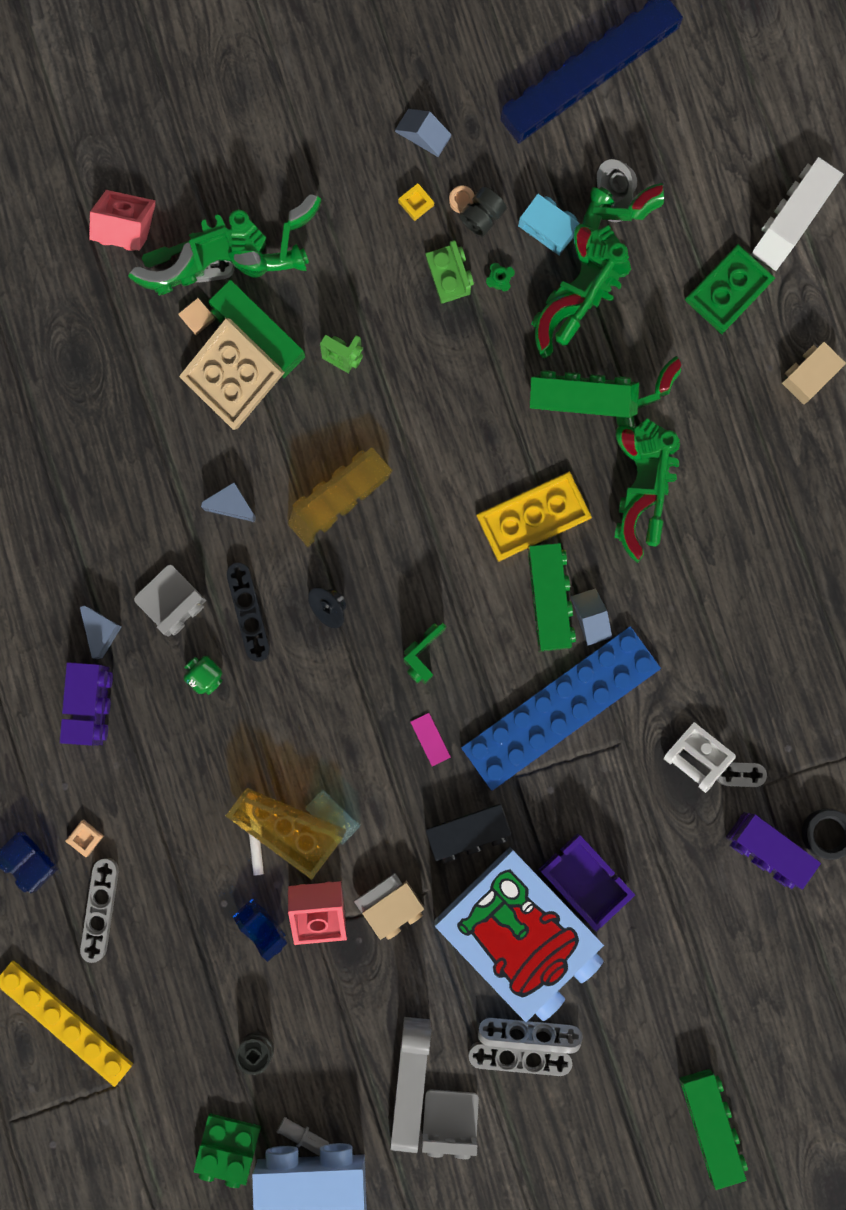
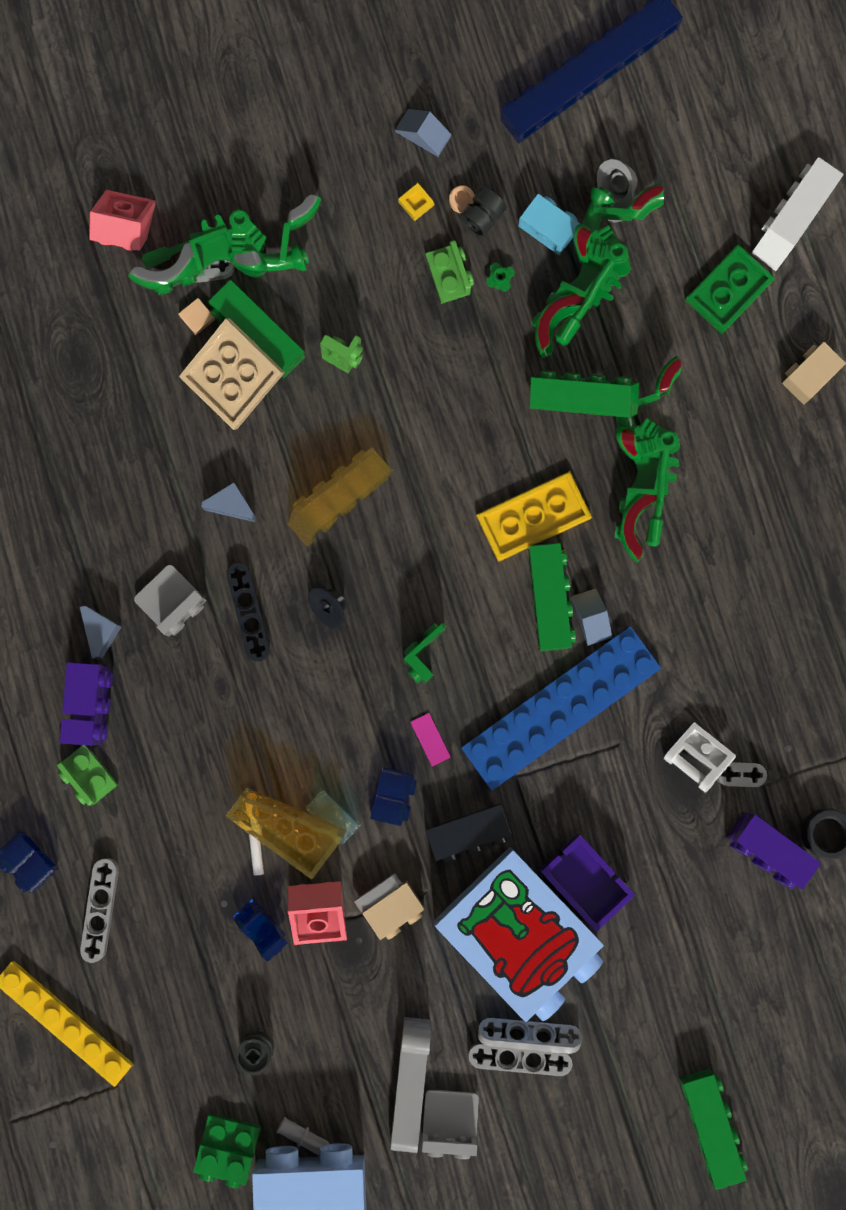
(84, 838): light nougat tile -> none
(86, 776): none -> bright green bracket
(202, 675): green head -> none
(392, 796): none -> clear blue brick

